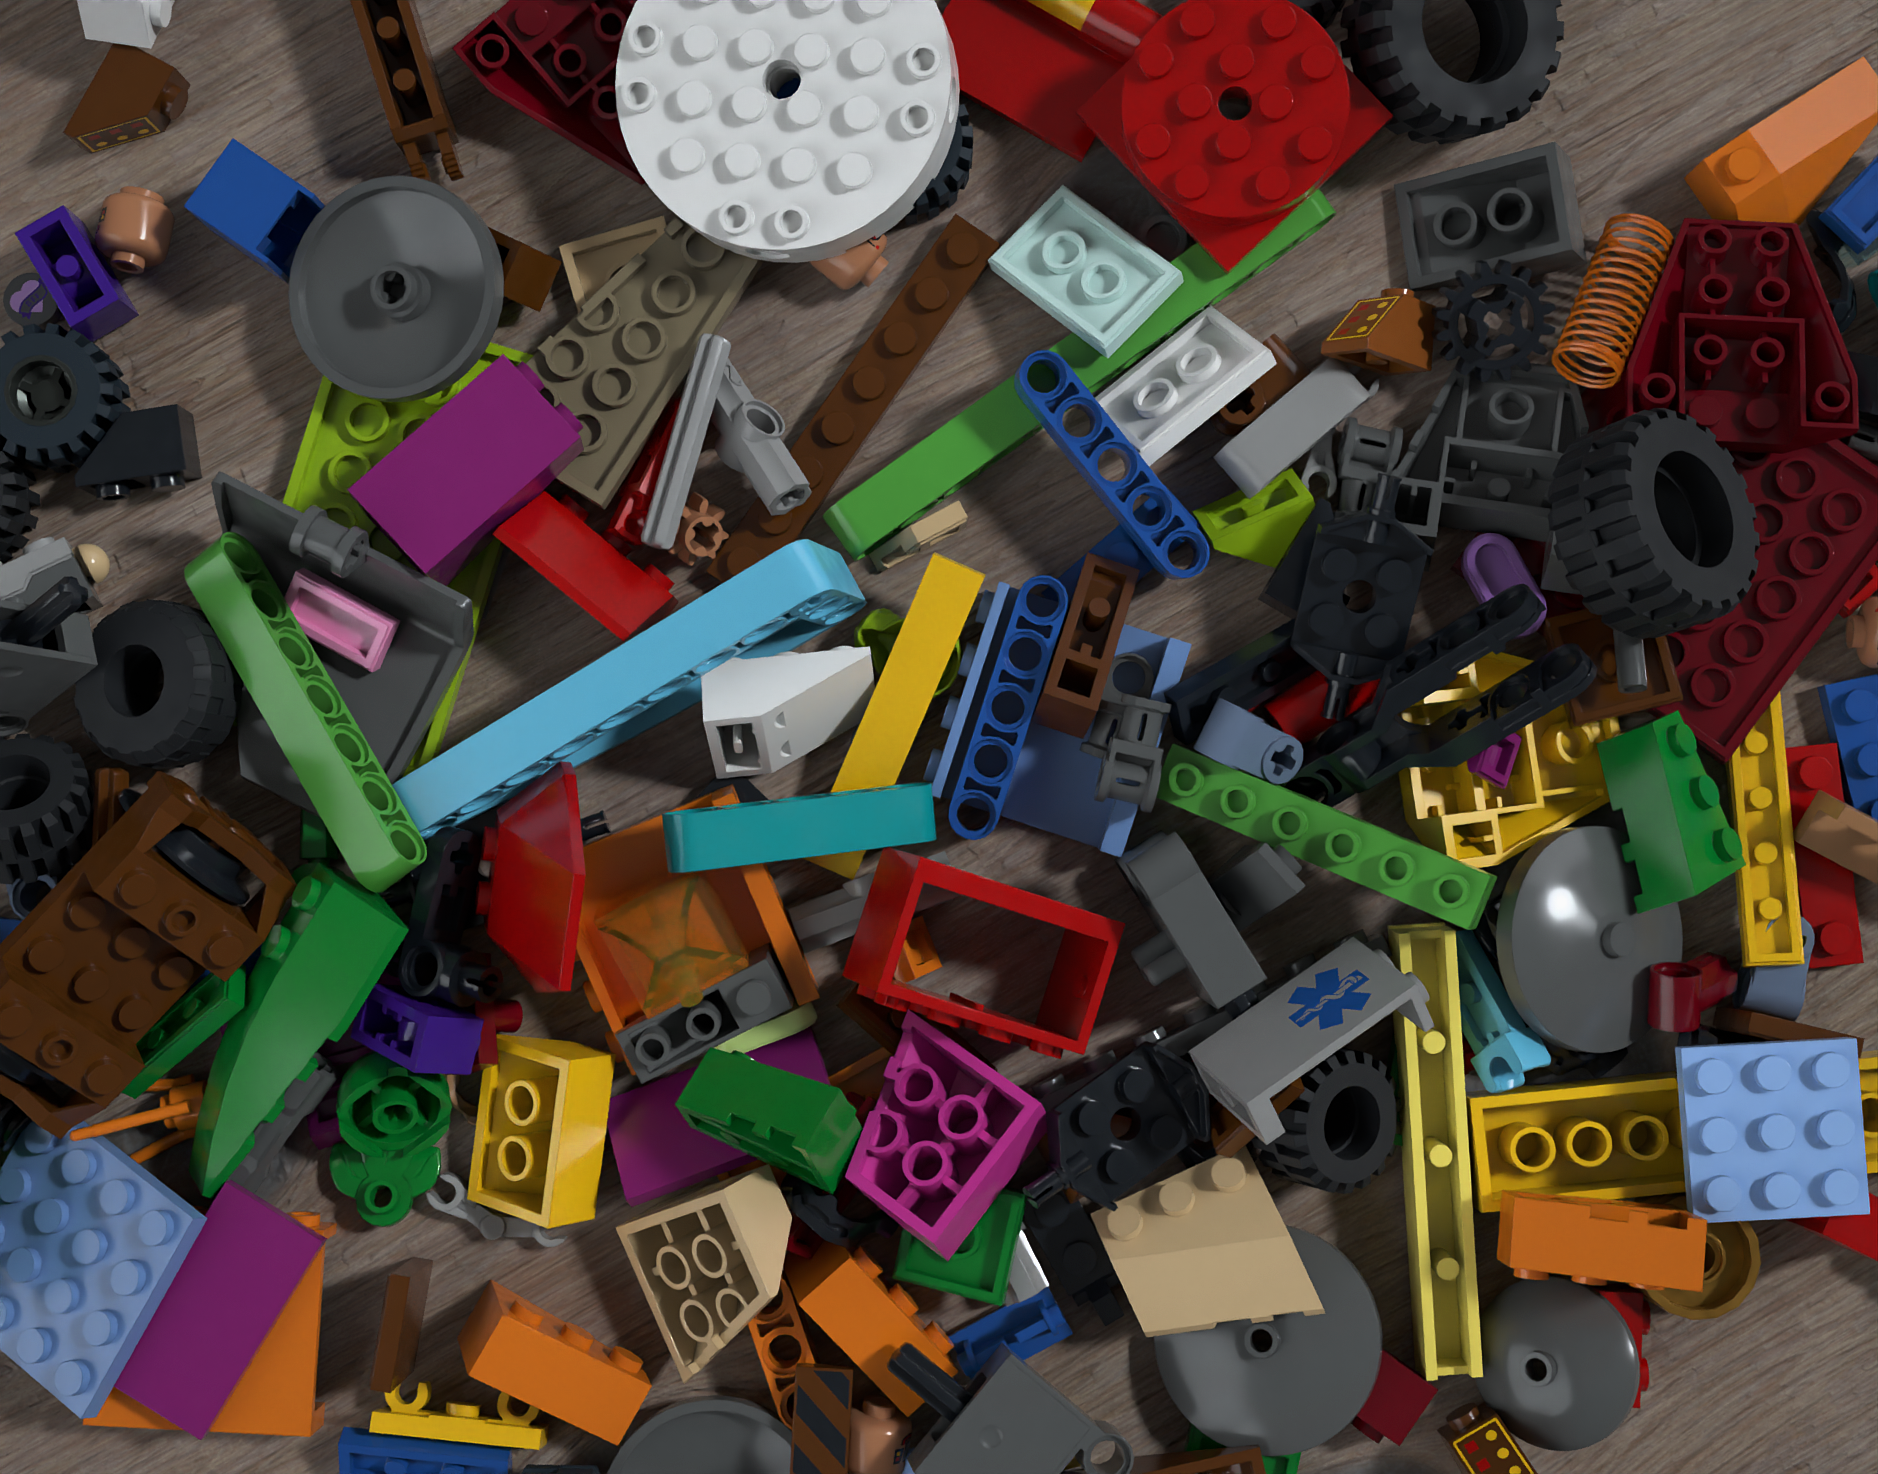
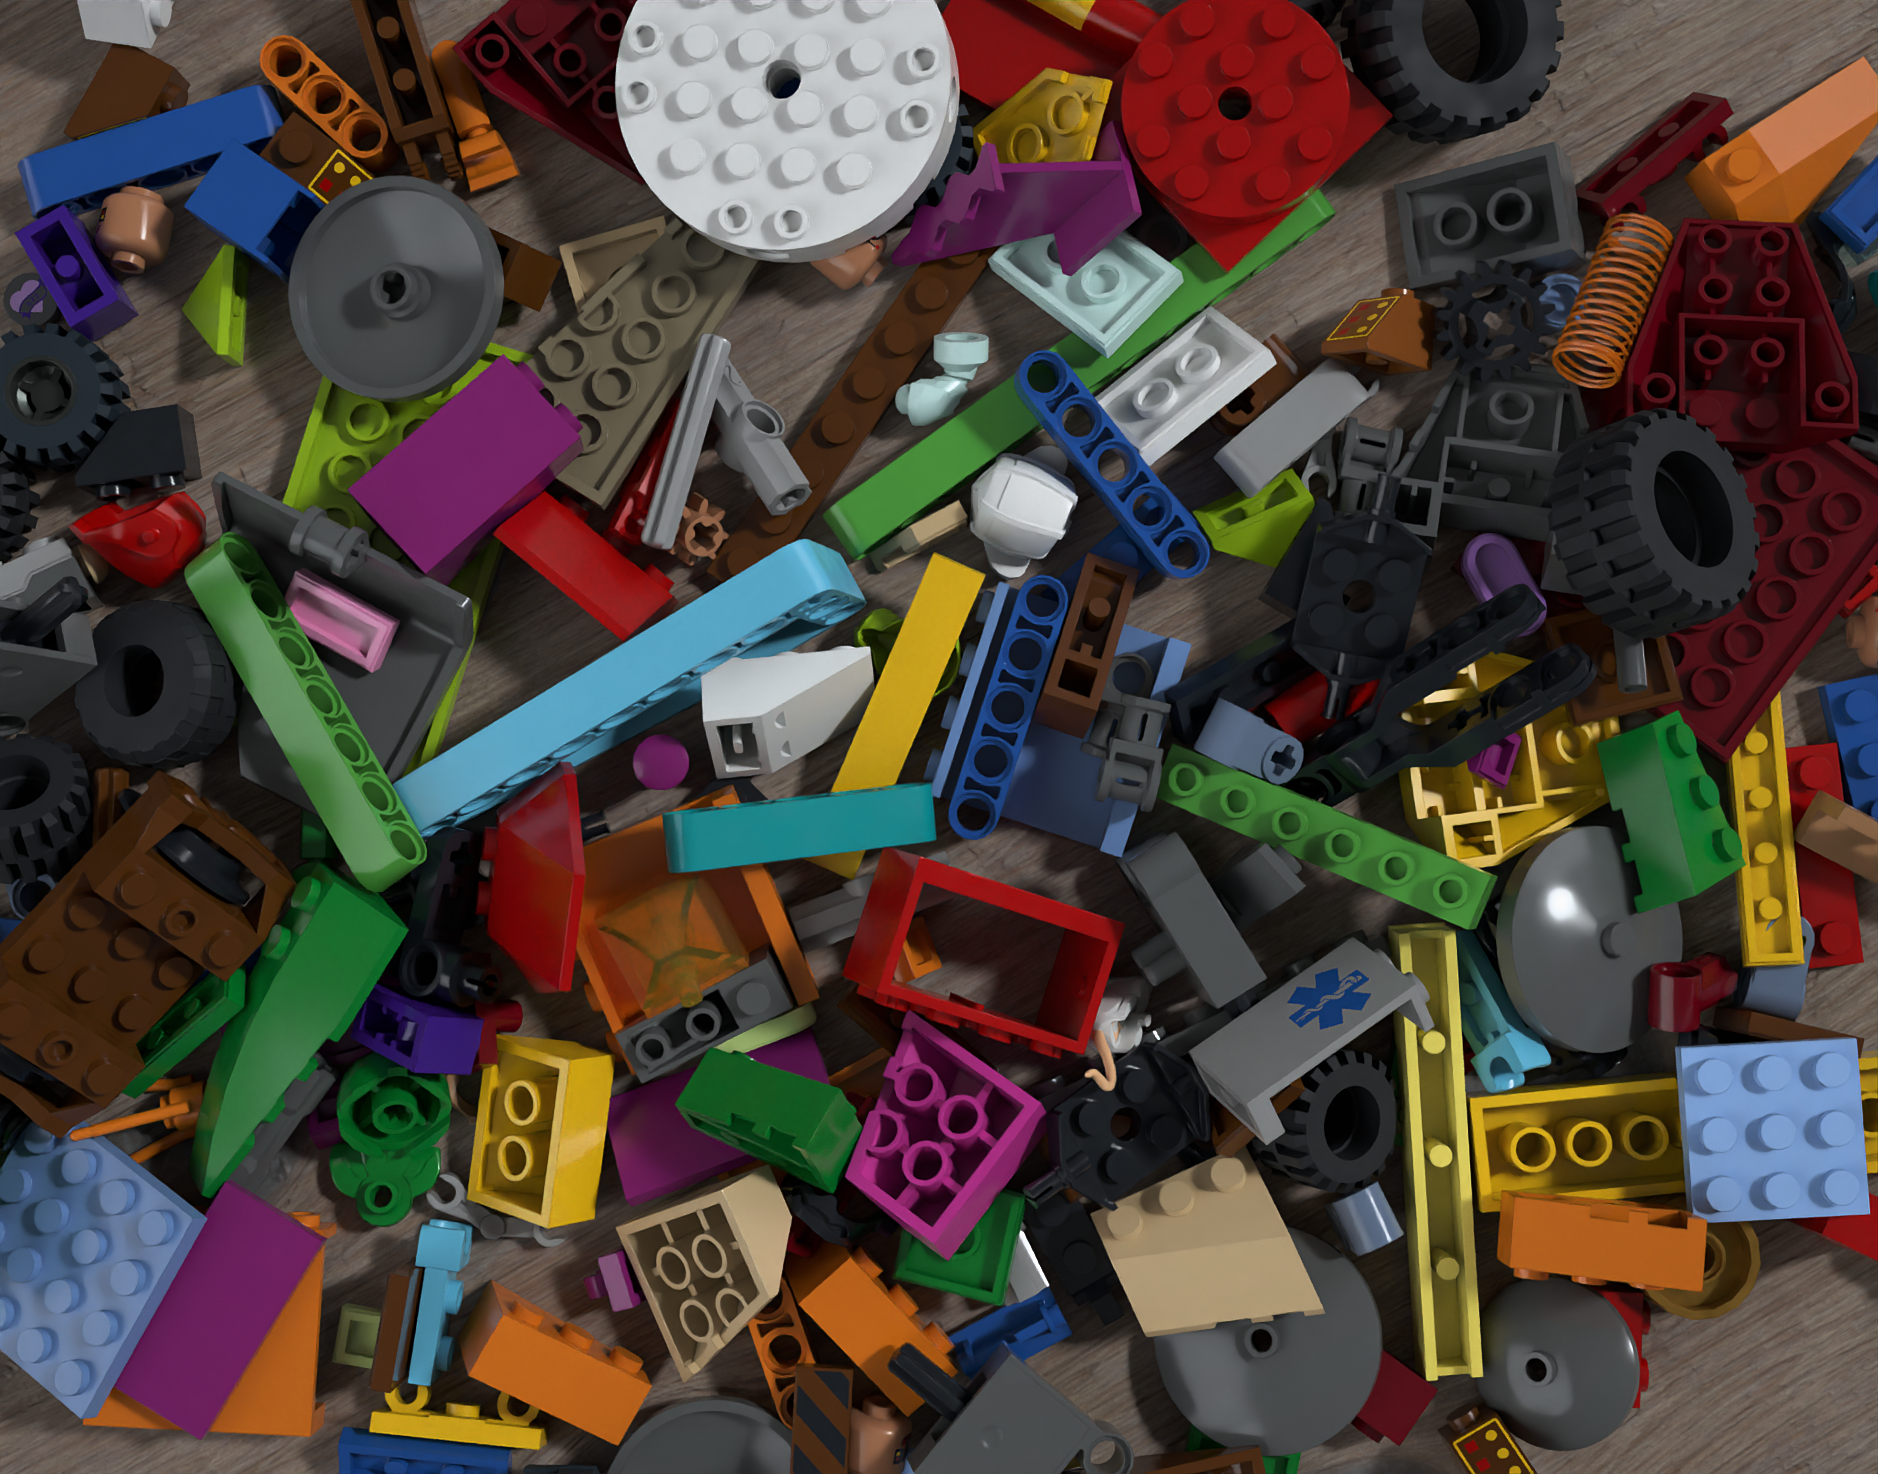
(147, 540): none -> red helmet
(149, 151): none -> blue beam
(220, 304): none -> lime slope
(313, 159): none -> reddish brown slope
(316, 83): none -> orange beam
(357, 1335): none -> yellowish green tile
(443, 1251): none -> medium azure plate
(481, 146): none -> orange piece
(616, 1280): none -> magenta tile
(661, 762): none -> magenta pin
(937, 397): none -> light aqua arm
(1013, 202): none -> magenta piece
(1022, 508): none -> white piece
(1047, 120): none -> yellow tile
(1119, 1023): none -> white animal
(1363, 1220): none -> sand blue piece
(1562, 292): none -> light blue tile
(1655, 156): none -> dark red plate

